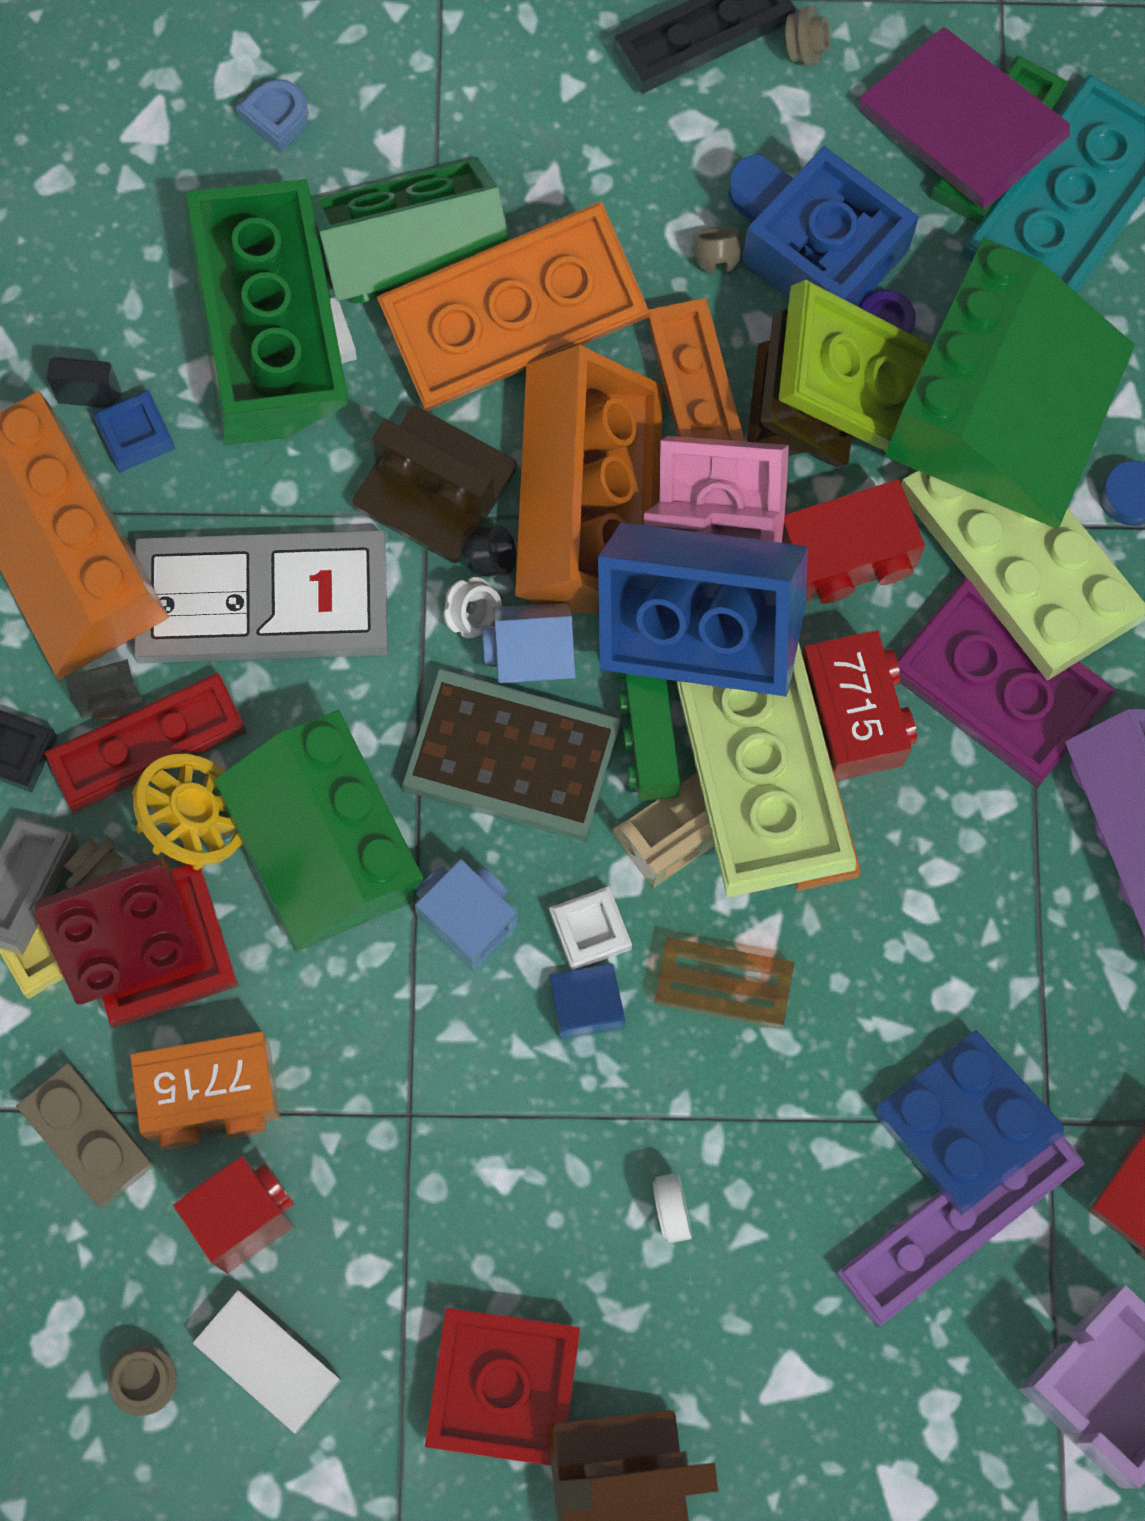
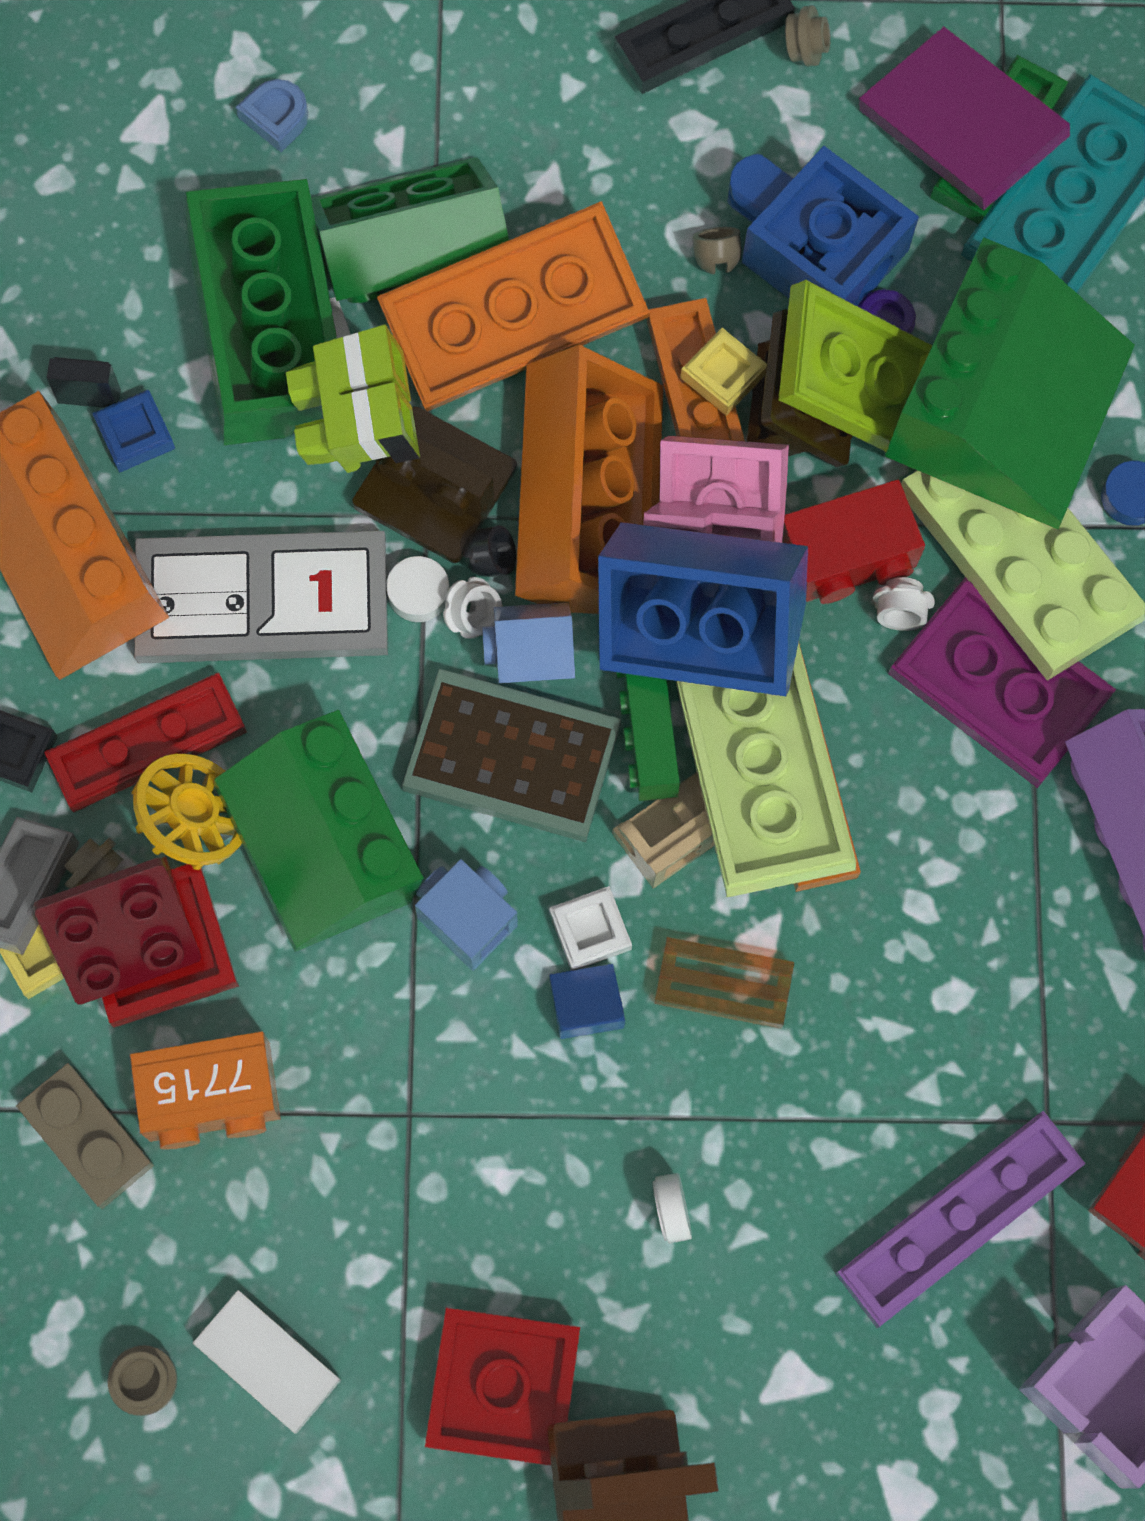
(104, 690): clear smoke plate -> none
(236, 1213): red brick -> none
(362, 400): none -> lime hips
(417, 589): none -> white tile
(724, 371): none -> light yellow tile
(859, 704): red brick -> none
(903, 604): none -> white plate
(969, 1122): blue plate -> none

